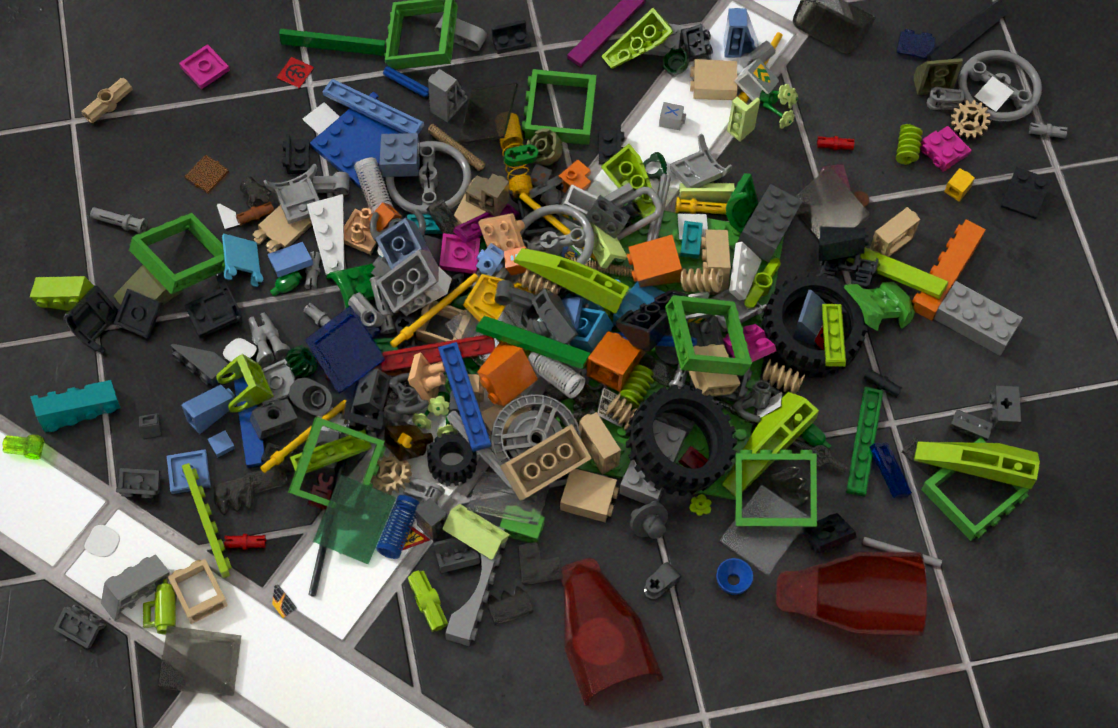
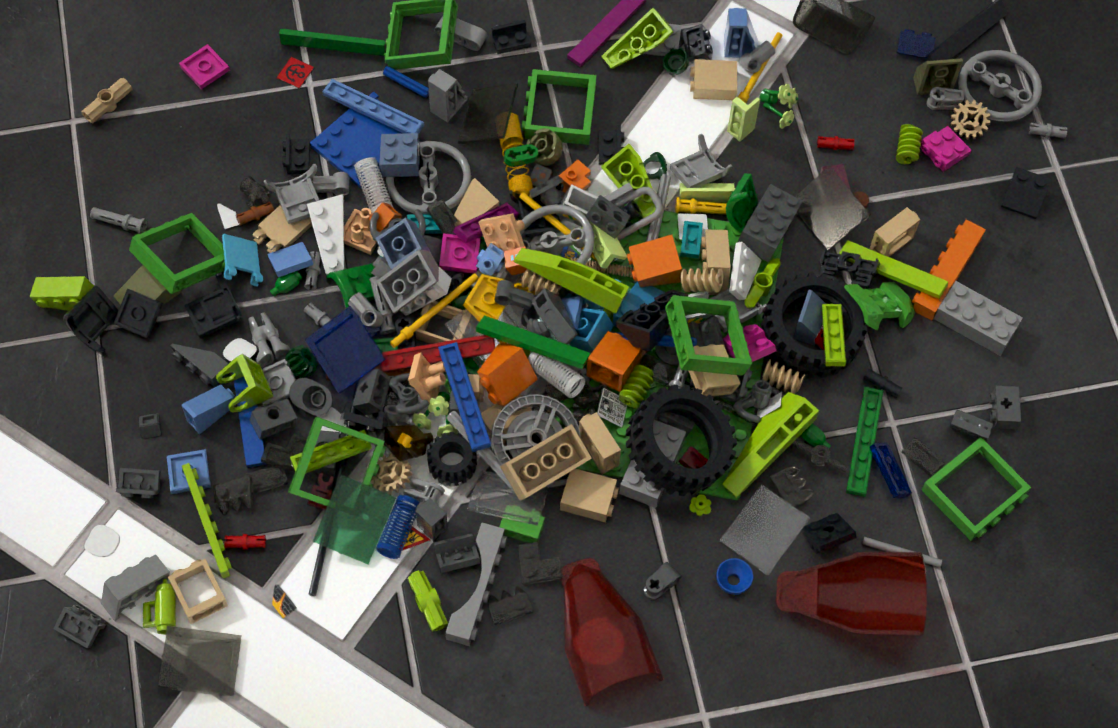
(29, 446): clear neon green piece -> none
(75, 405): teal wedge -> none
(206, 174): clear orange piece -> none
(221, 443): medium blue tile -> none
(278, 456): yellow bar -> none
(321, 118): white sticker -> none
(434, 133): tan piece -> none
(475, 531): yellowish green panel -> none
(489, 193): dark tan brick -> none
(621, 410): tan piece -> none
(649, 520): dark grey plate -> none
(672, 116): light grey brick -> none
(755, 79): piece -> none
(777, 522): bright green window -> none
(841, 242): black slope -> none
(959, 184): yellow brick -> none
(984, 460): lime wedge -> none
(994, 93): white sticker -> none

